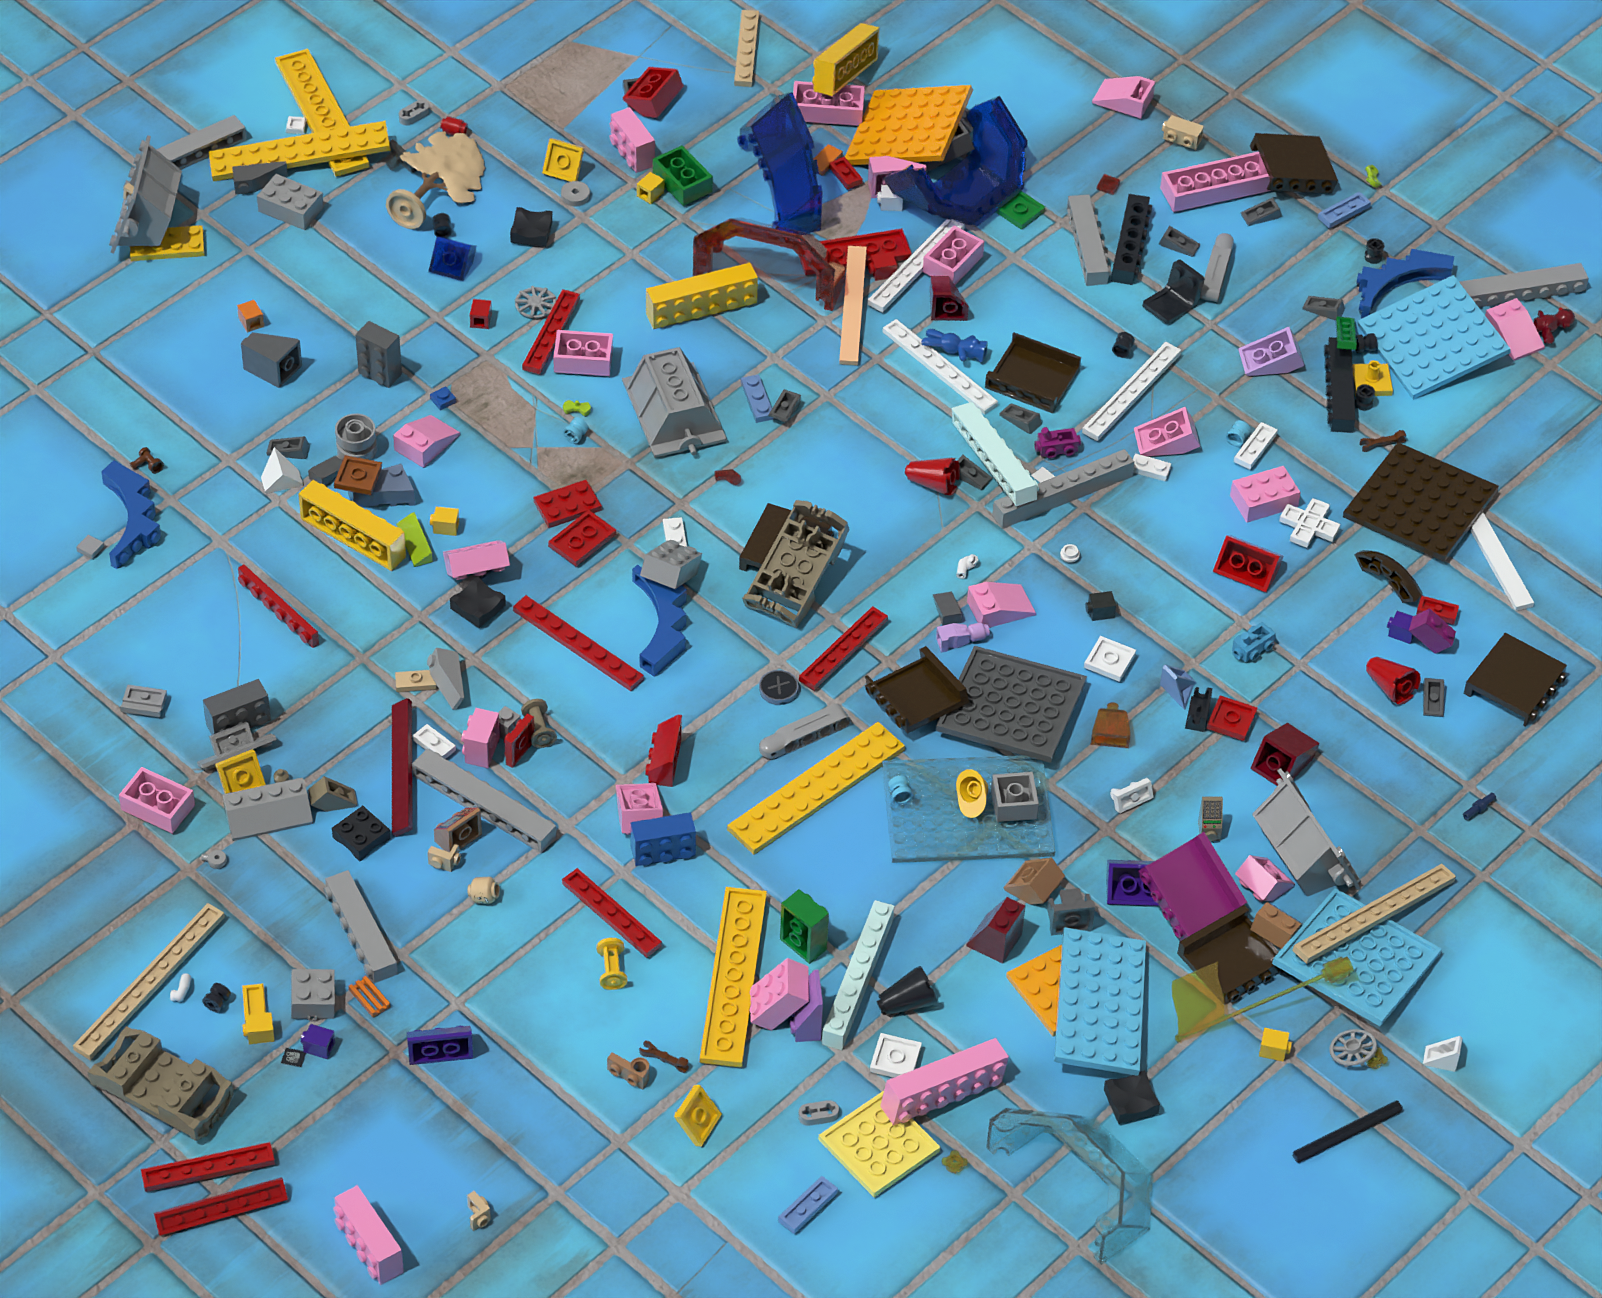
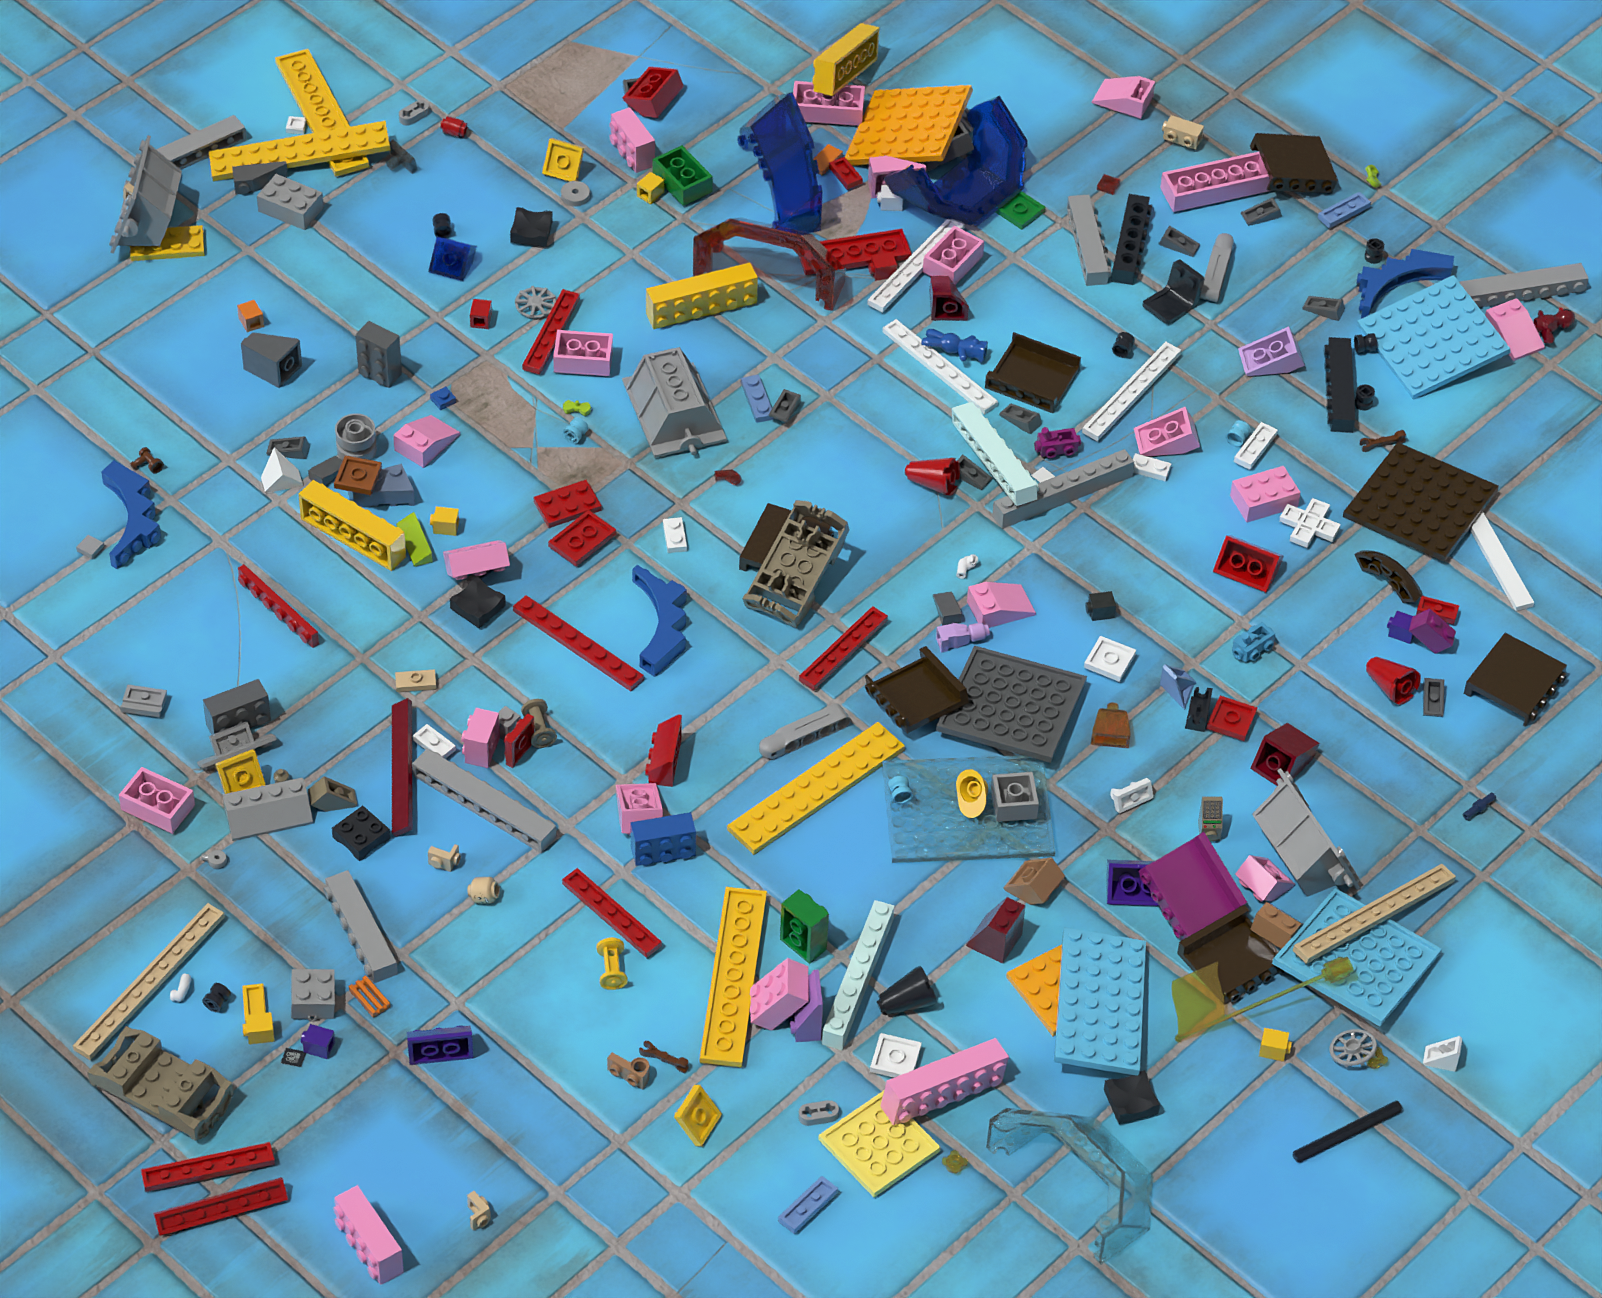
(446, 673): light grey slope -> none
(451, 159): tan plant -> none
(459, 829): medium nougat slope -> none
(671, 564): light grey brick -> none
(746, 48): tan plate -> none
(778, 687): black tile -> none
(852, 305): light nougat tile -> none
(1070, 553): white plate -> none
(1072, 912): flat silver panel -> none
(1345, 333): green tile -> none
(1375, 375): yellow tile -> none

